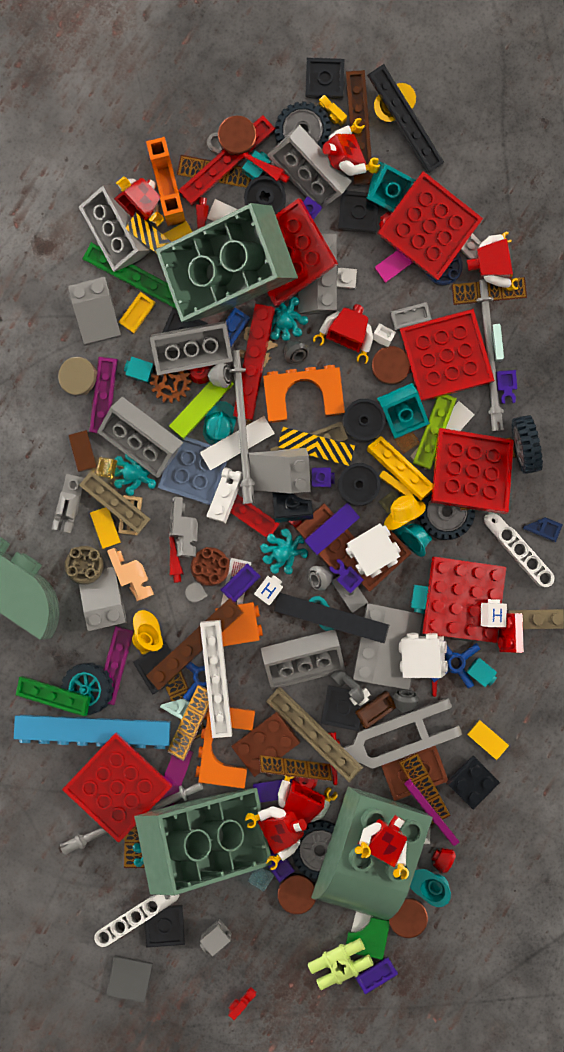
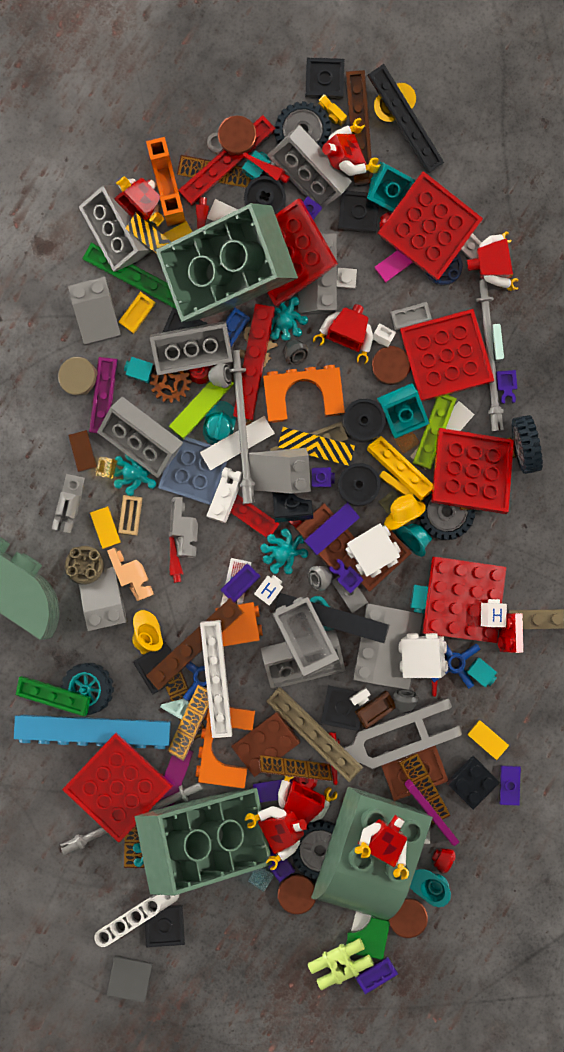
(115, 502): dark tan plate -> none
(117, 657): magenta tile -> none
(195, 592): light grey tile -> none
(210, 566): copper tile -> none
(215, 938): light grey brick -> none
(238, 1006): red plate -> none
(305, 637): none -> piece
(356, 693): dark grey bar -> none
(468, 292): sticker -> none
(497, 529): white piece -> none
(510, 785): none -> dark purple plate
(545, 528): dark blue tile -> none

